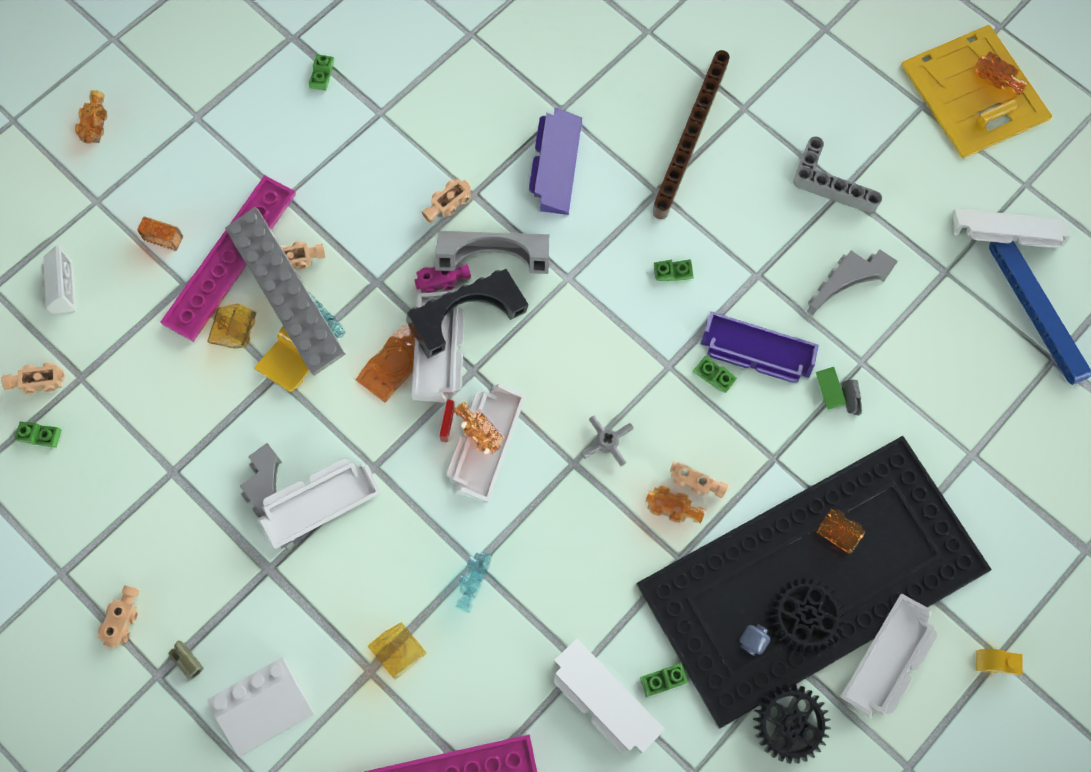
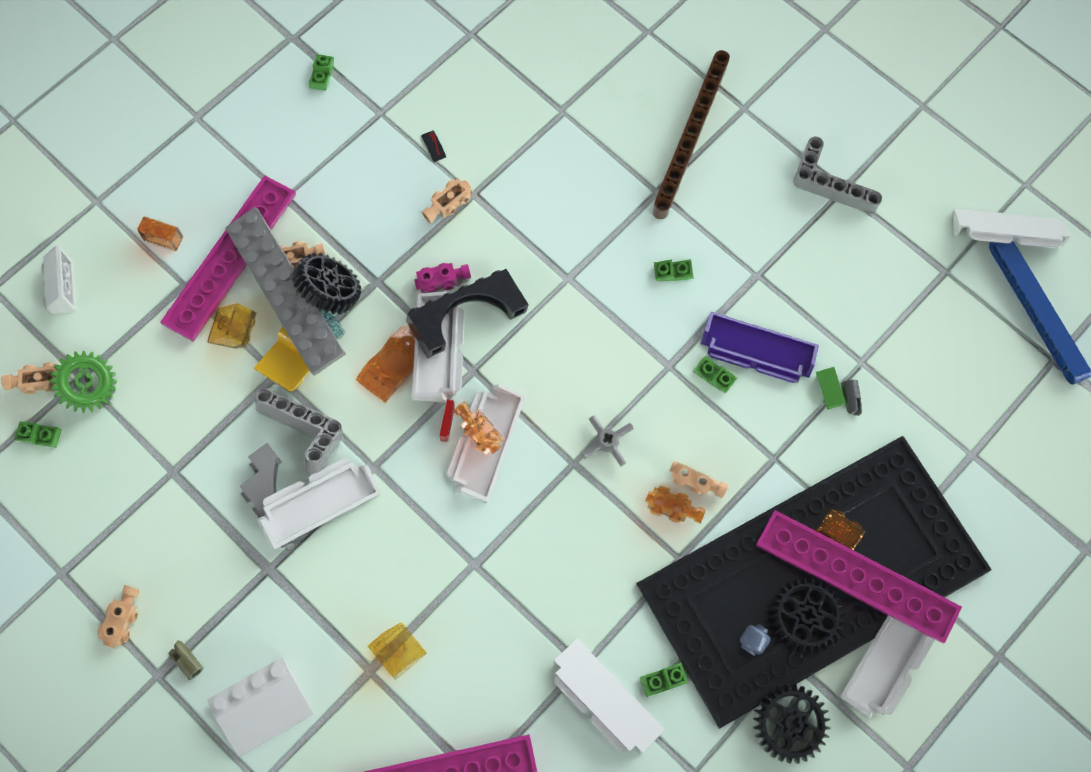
(83, 400): none -> bright green gear
(89, 129): clear orange brick -> none
(306, 420): none -> light grey beam
(326, 283): none -> black gear
(433, 146): none -> black sticker
(457, 245): light grey arch -> none
(473, 576): clear light blue brick -> none
(555, 167): slope -> none
(851, 272): light grey arch -> none
(859, 577): none -> dark pink plate
(958, 93): yellow door -> none
(999, 661): yellow brick -> none
(1000, 73): clear orange brick -> none

